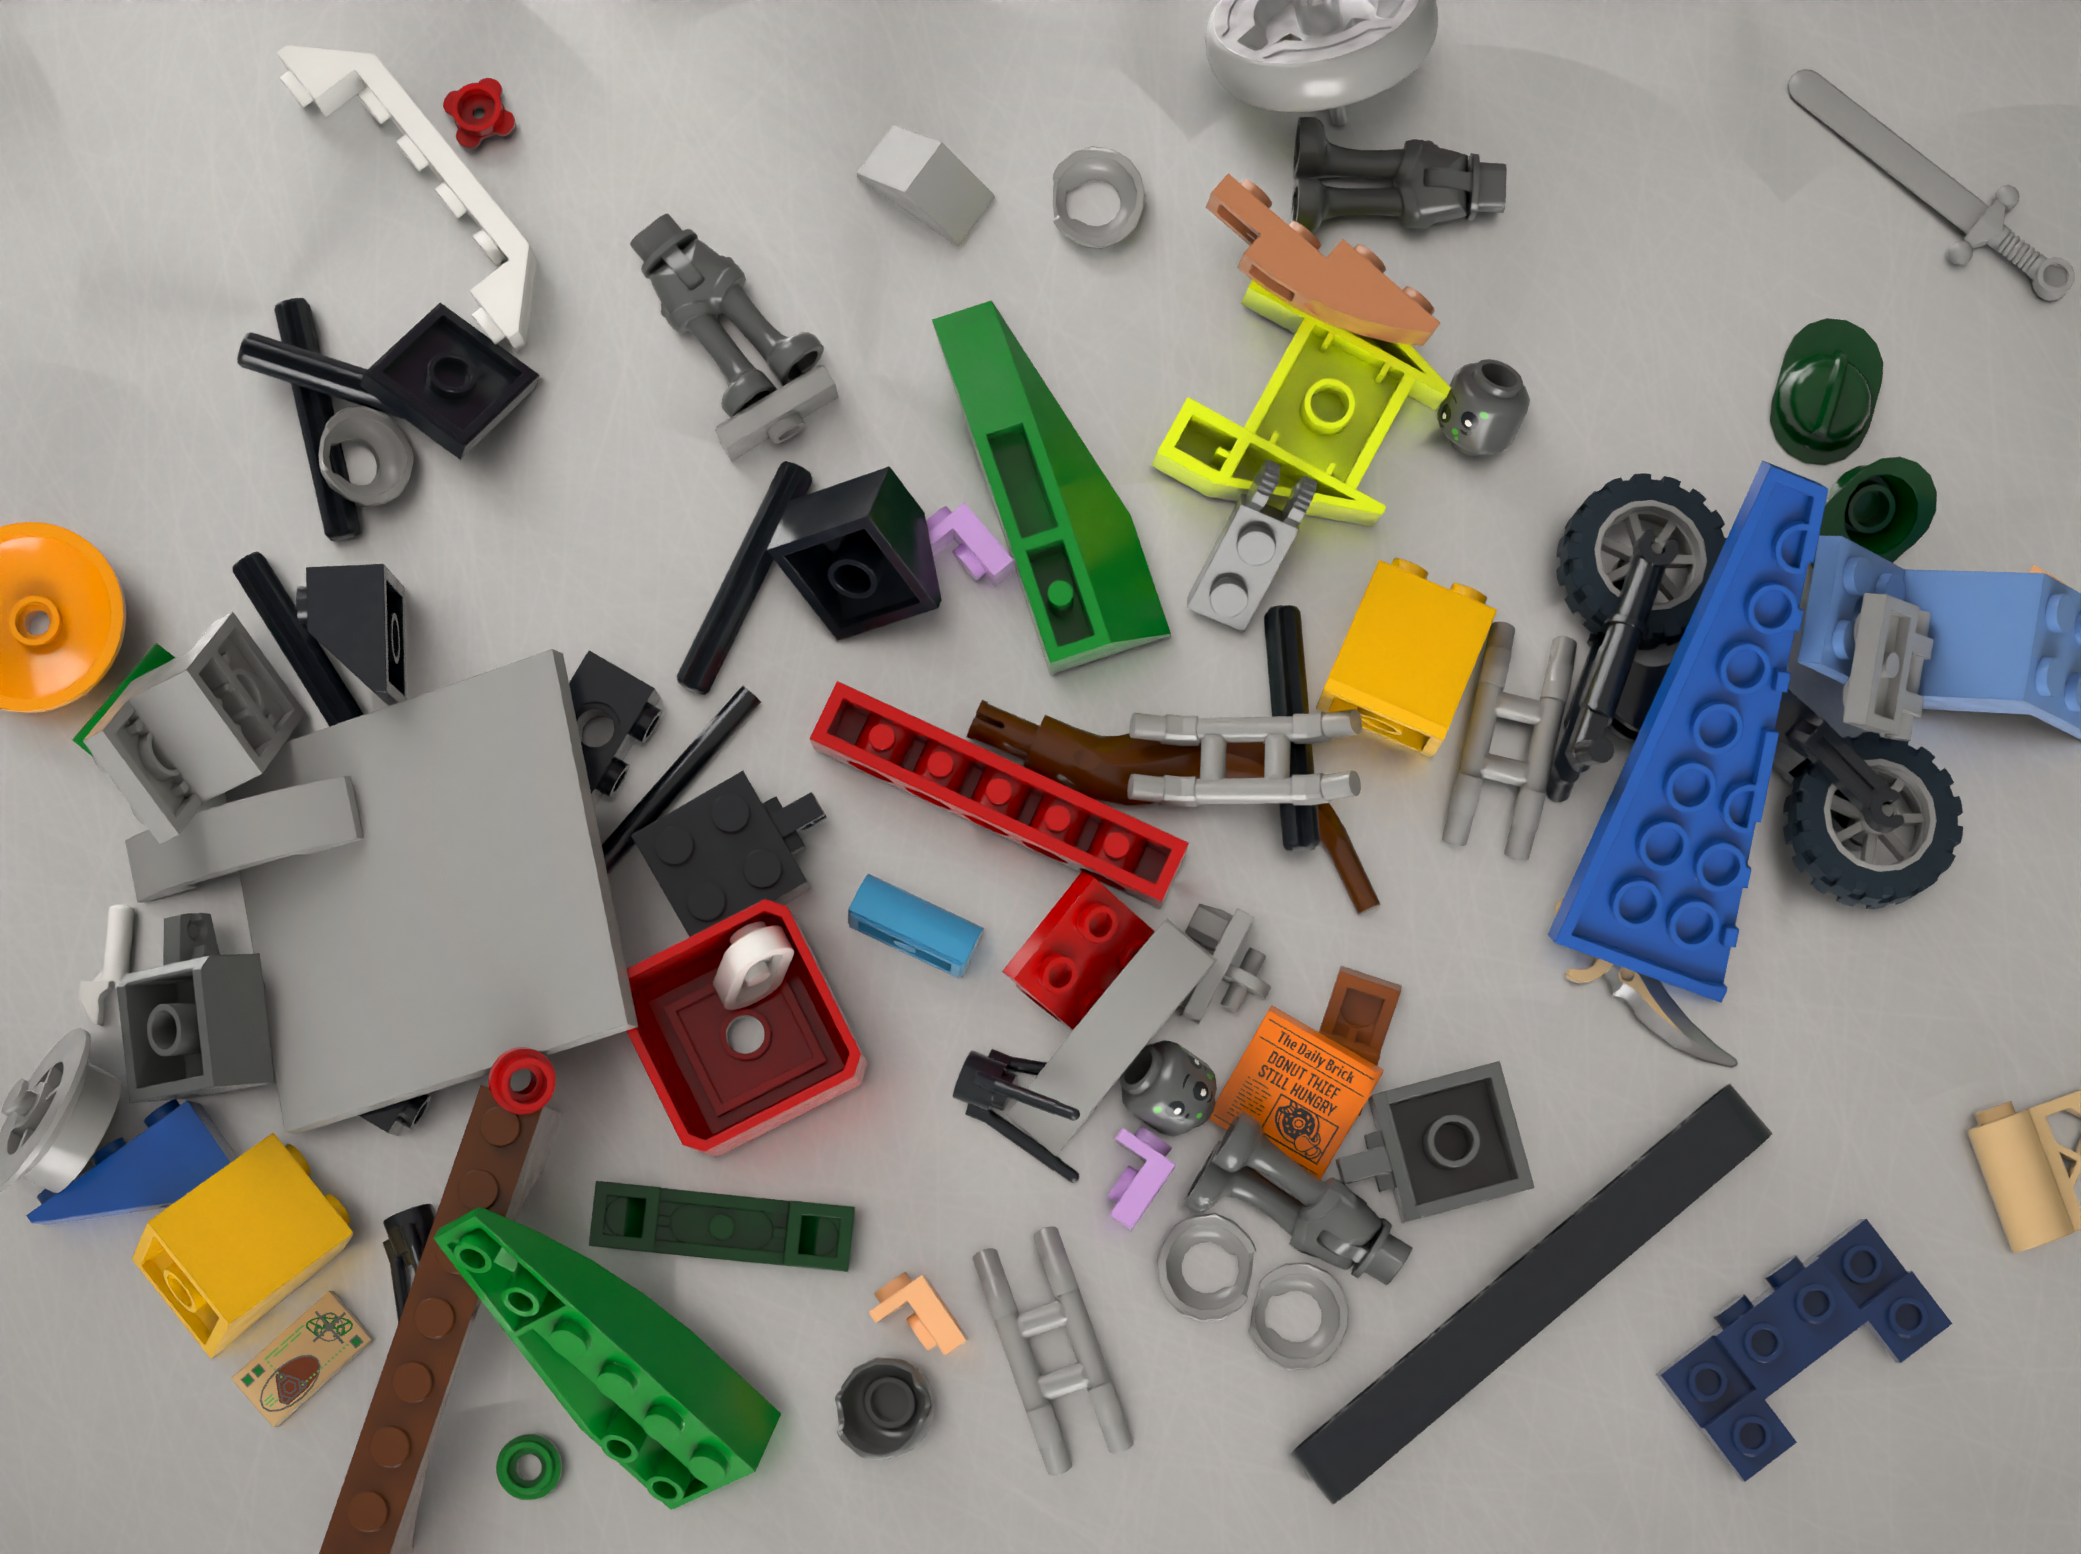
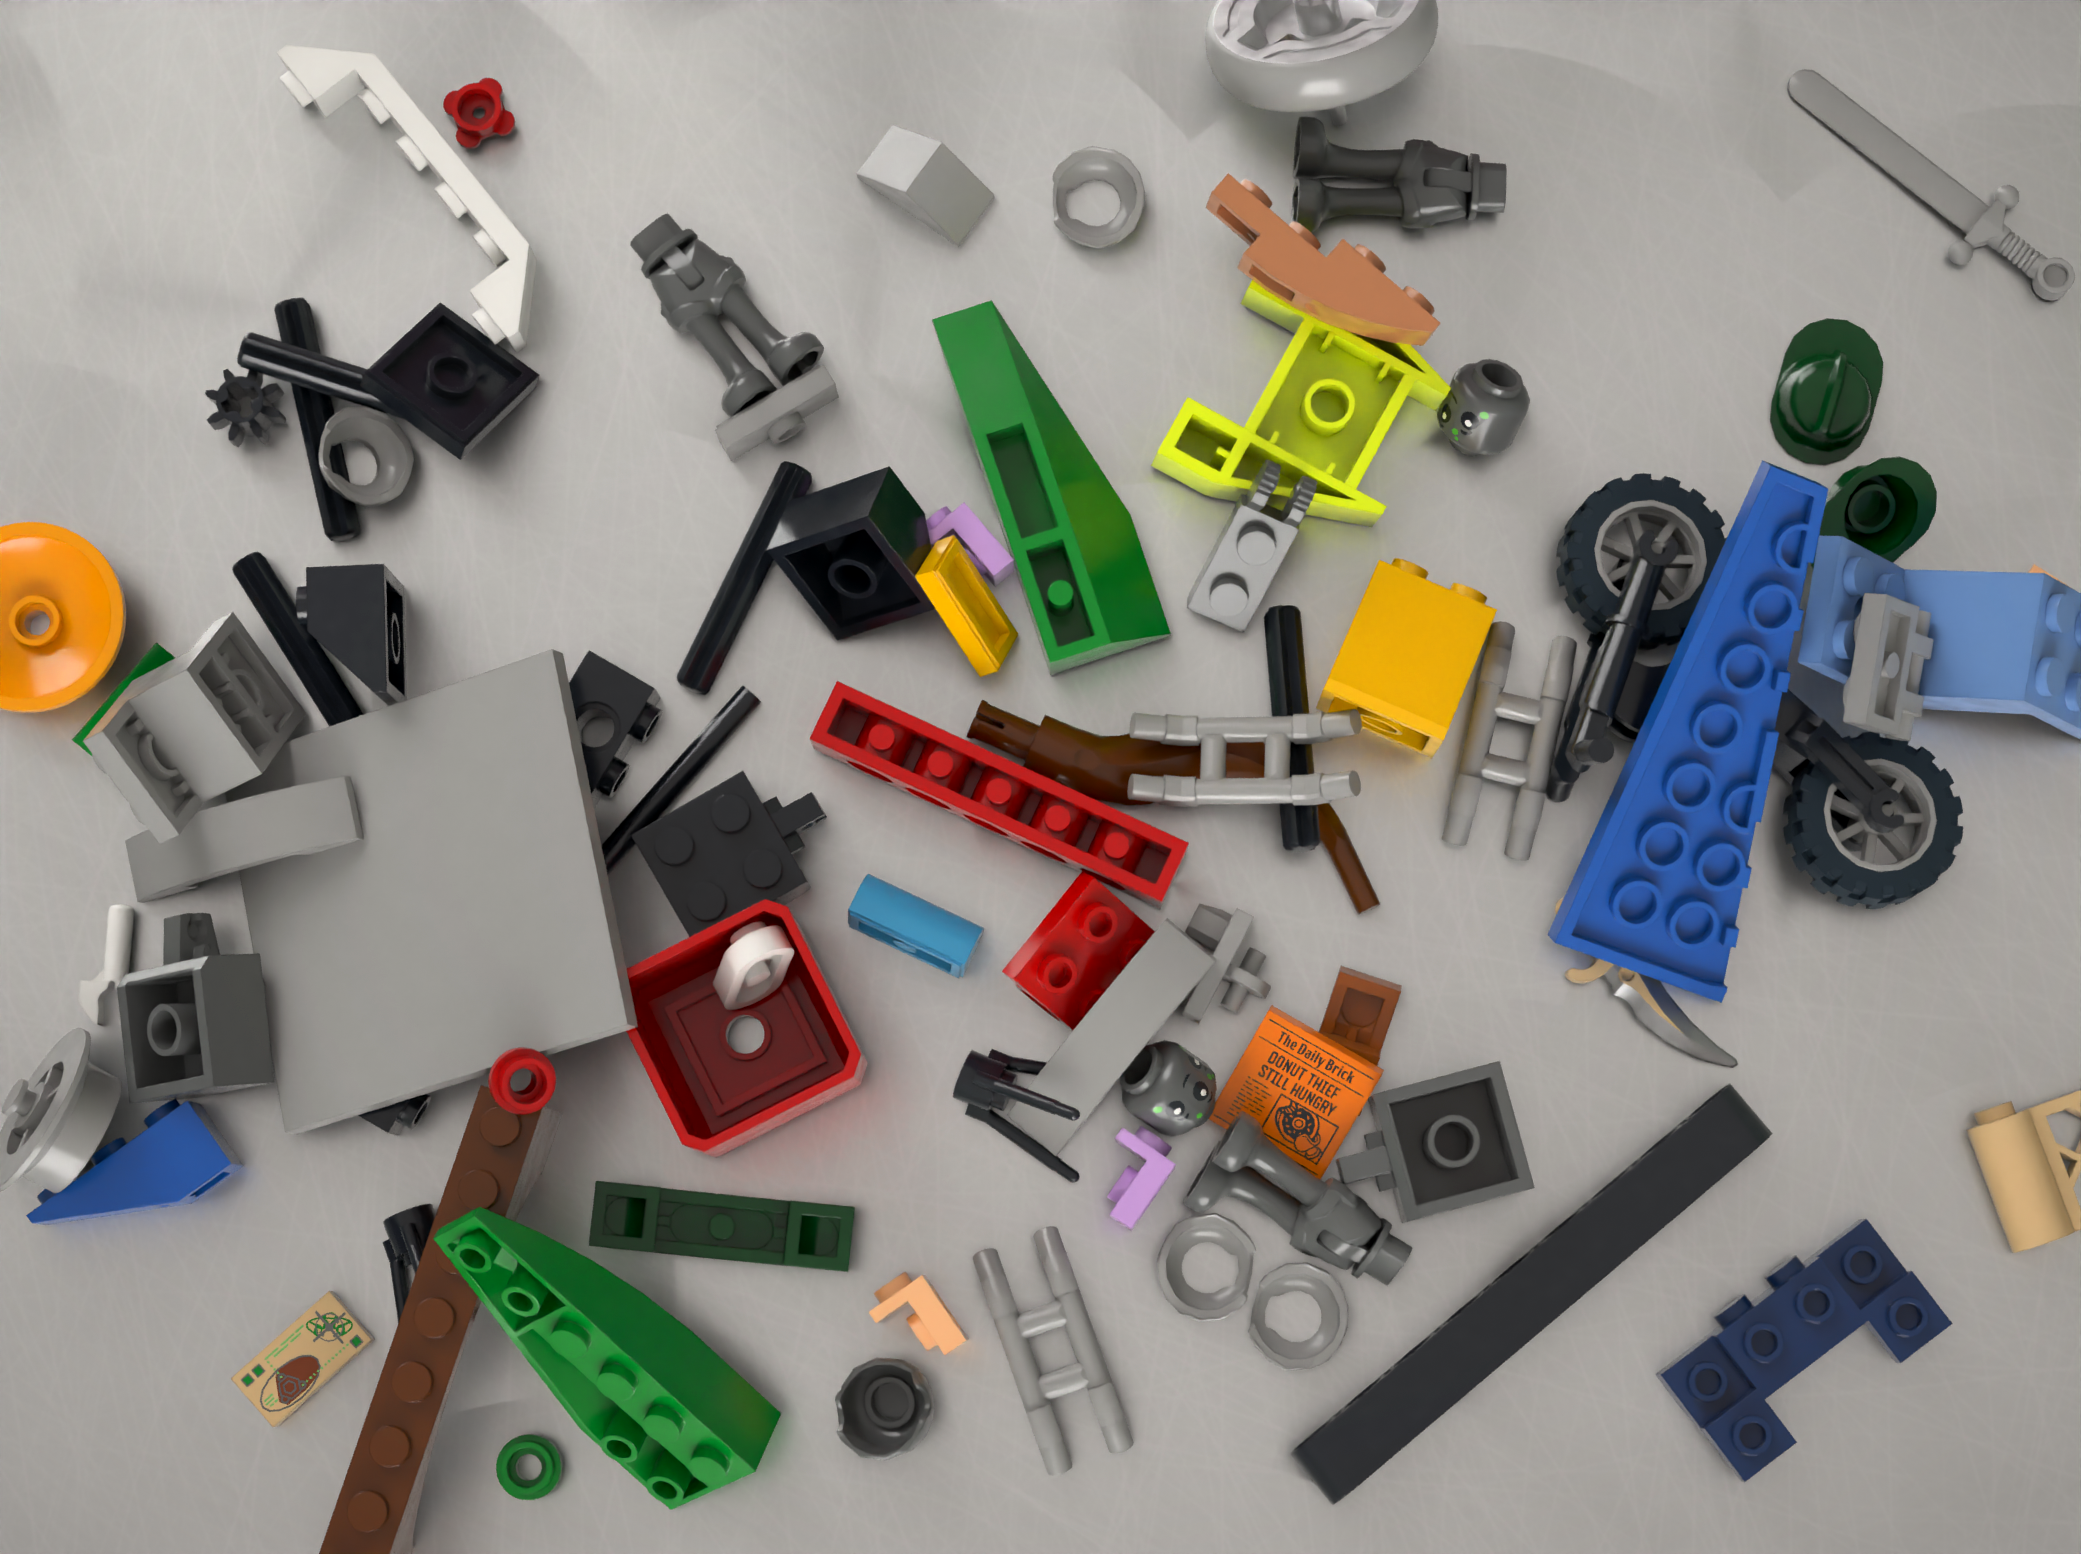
(228, 406): none -> black gear
(241, 1242): yellow slope -> none
(967, 605): none -> yellow tile

